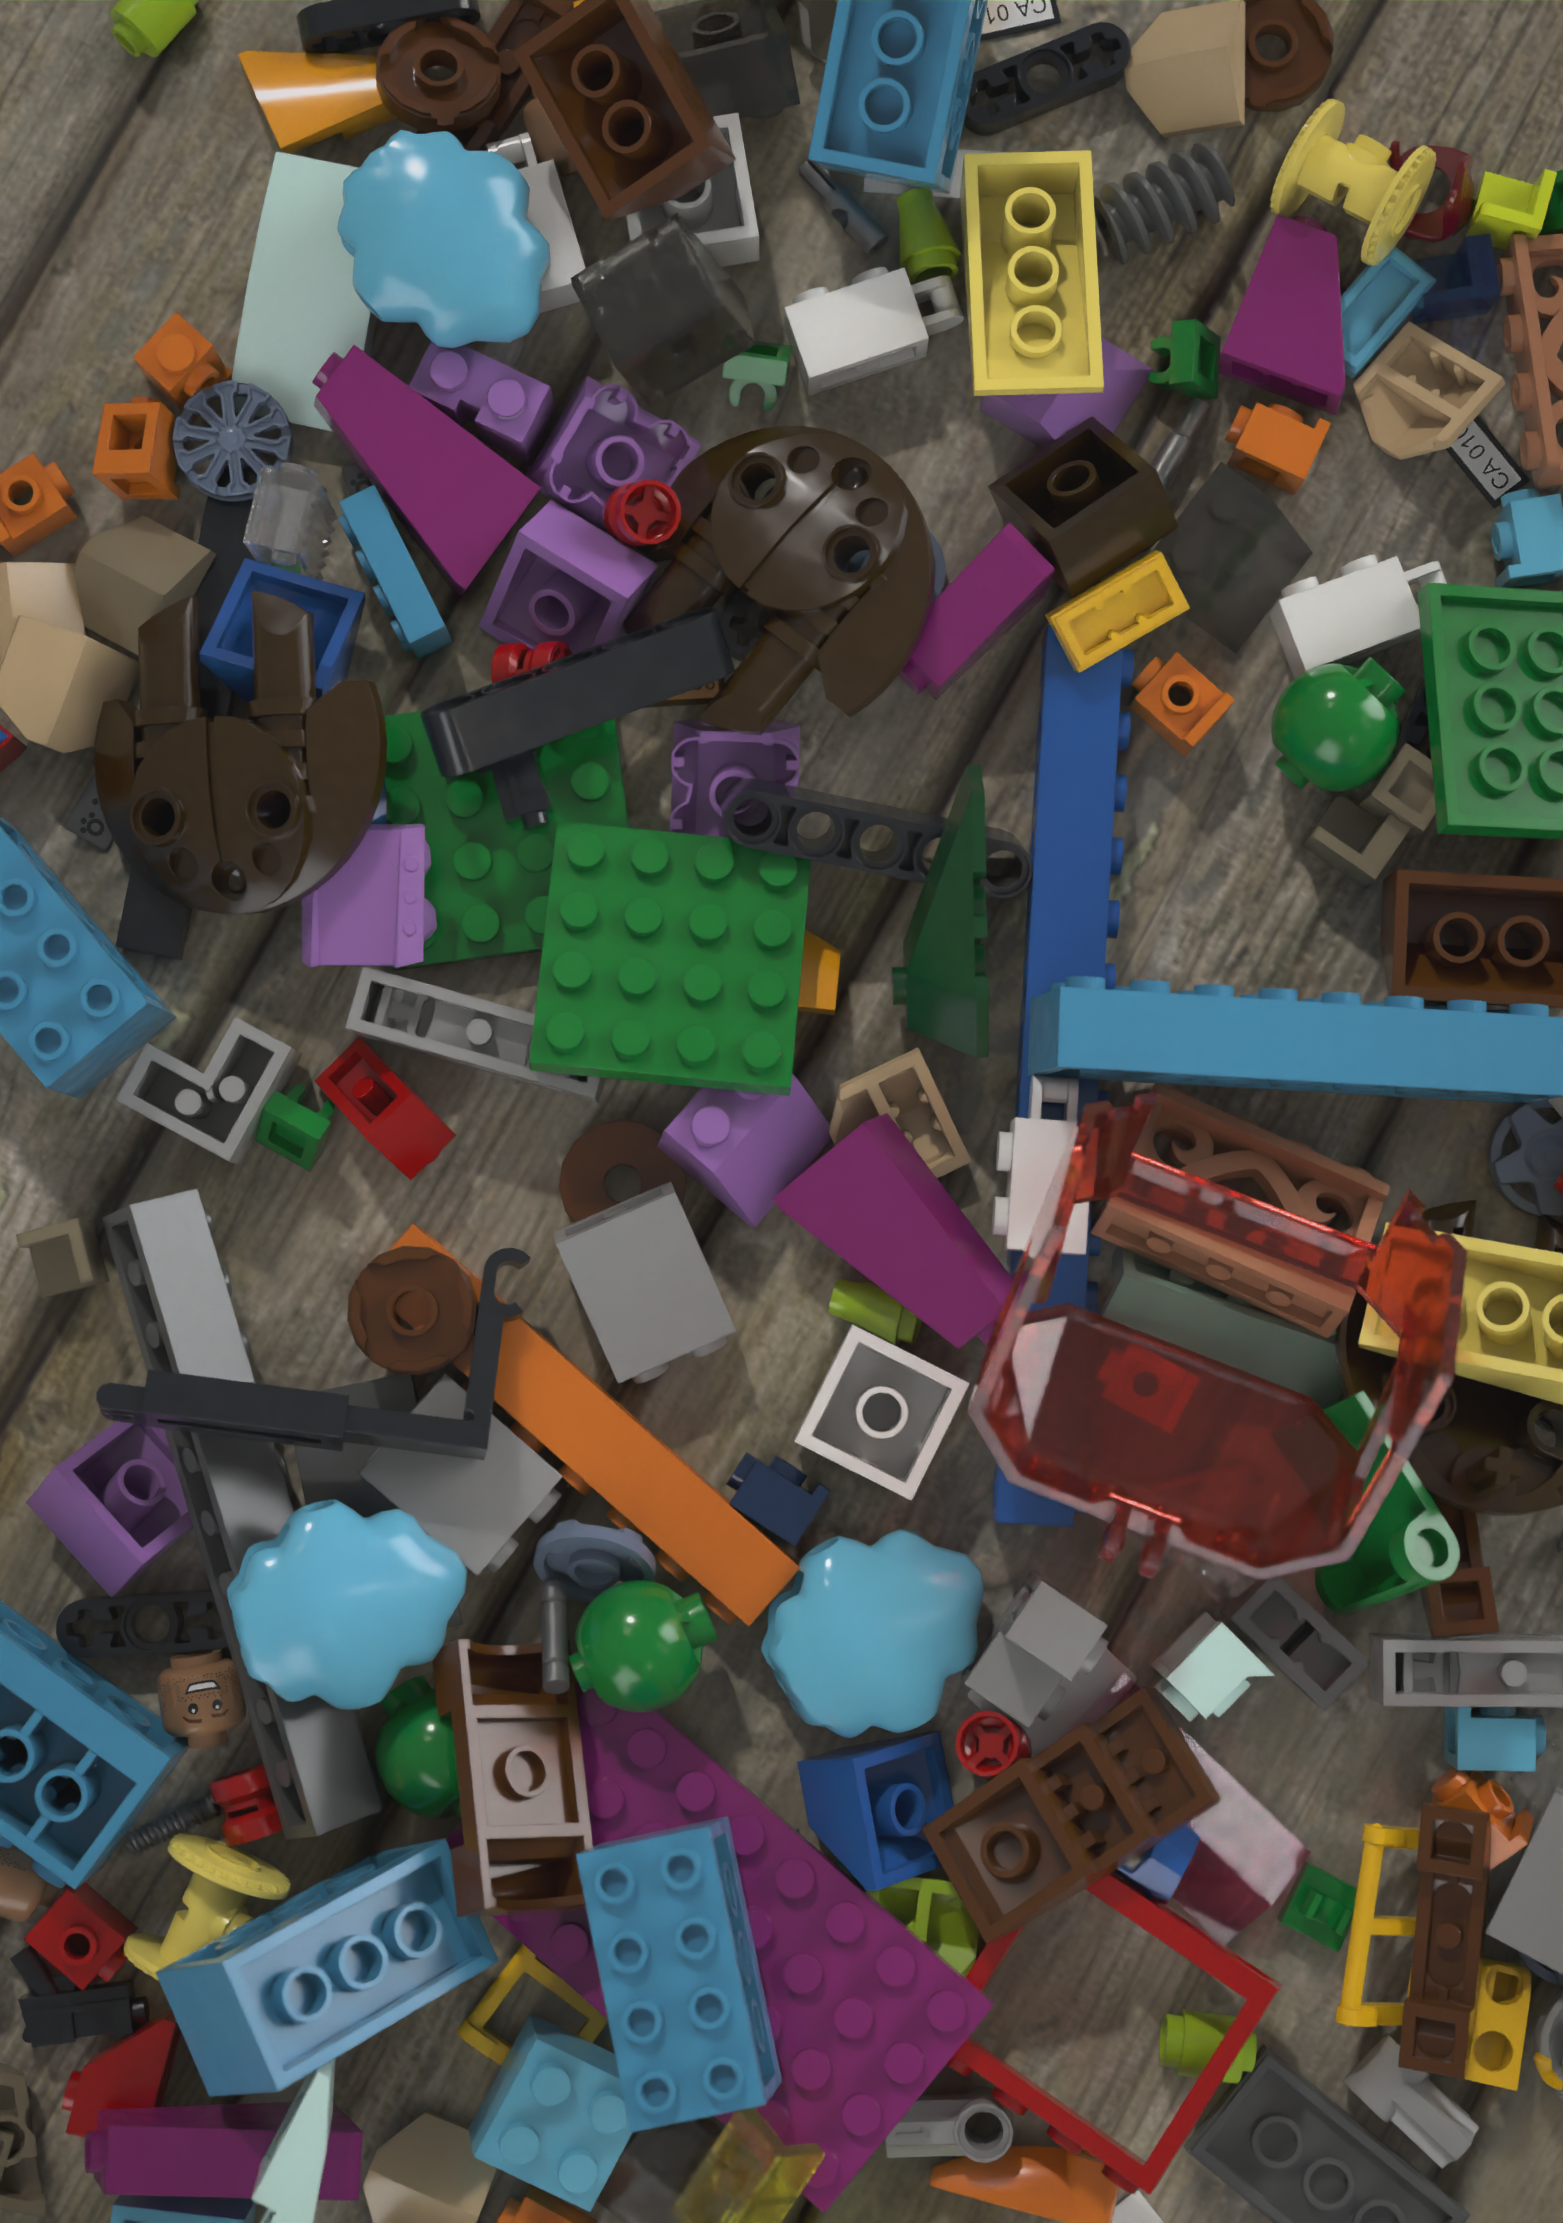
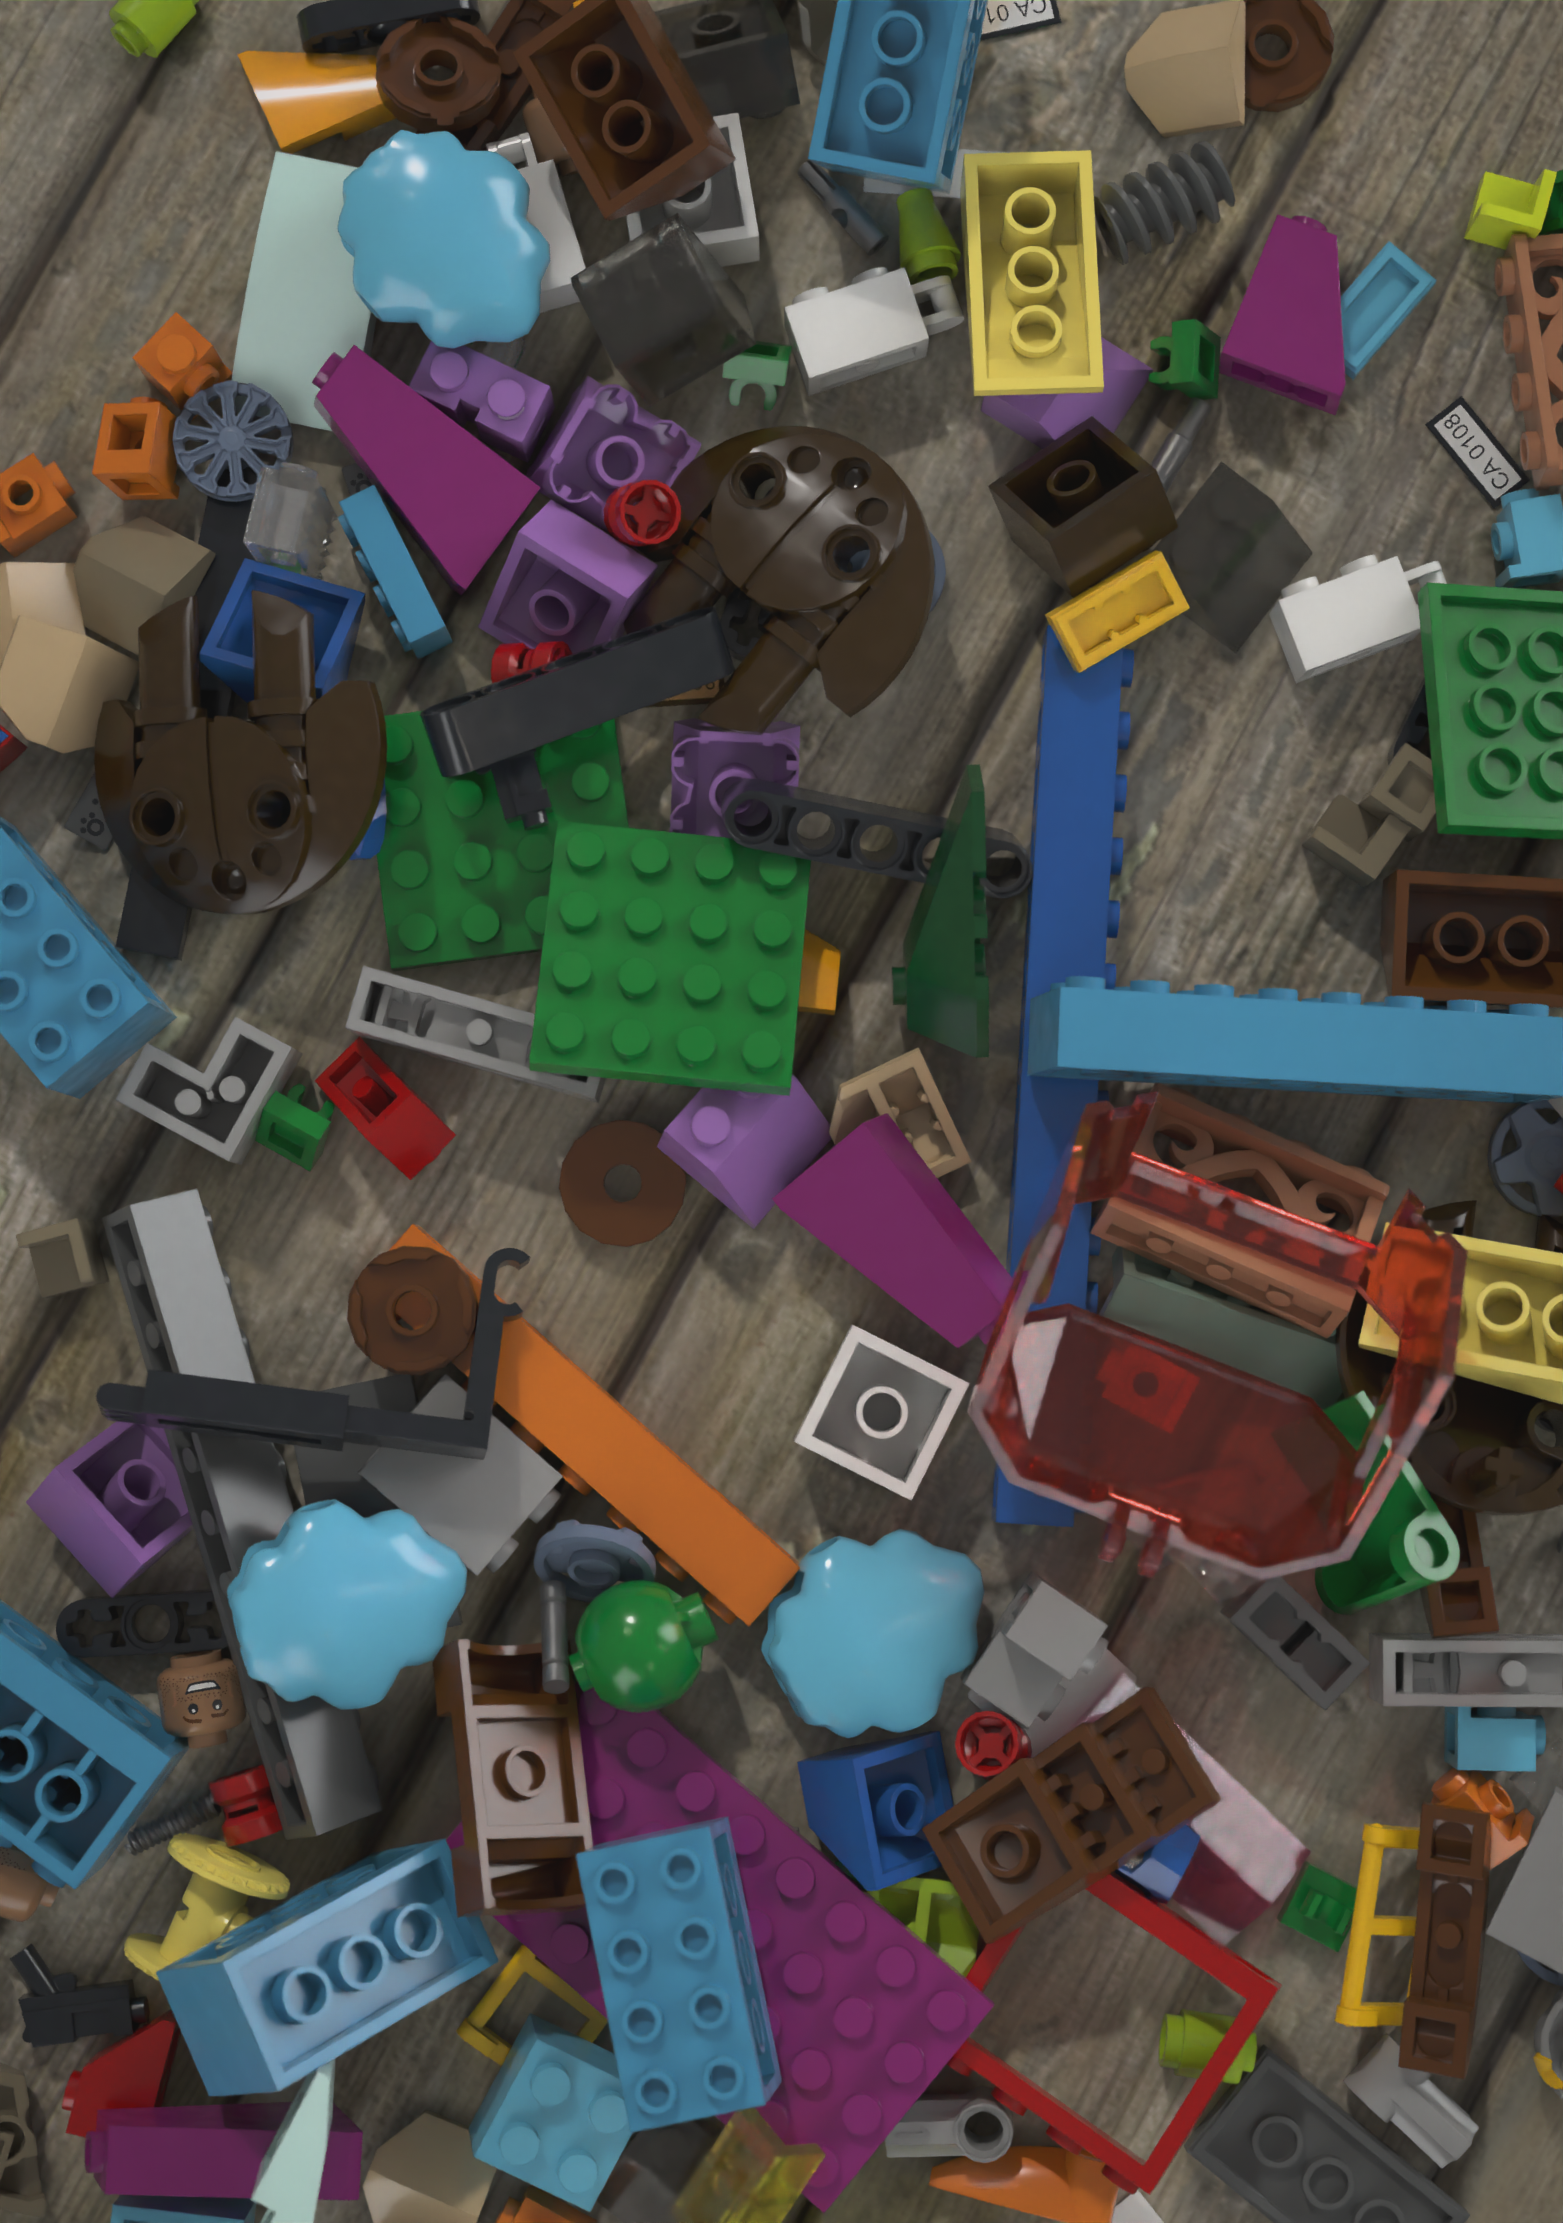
(82, 1936): red brick -> none
(373, 904): medium lavender slope -> none
(418, 1752): green brick -> none
(645, 1284): light grey brick -> none
(775, 1496): dark blue brick -> none
(874, 1311): lime cone -> none
(977, 611): magenta slope -> none
(1031, 1158): white brick -> none
(1091, 76): black beam -> none
(1178, 725): orange brick -> none
(1206, 1669): light aqua window -> none
(1275, 445): orange brick -> none
(1337, 725): green brick -> none
(1357, 171): light yellow hose -> none
(1422, 394): tan slope -> none
(1457, 208): dark red piece -> none
(1464, 282): panel -> none
(1500, 2024): yellow leg -> none

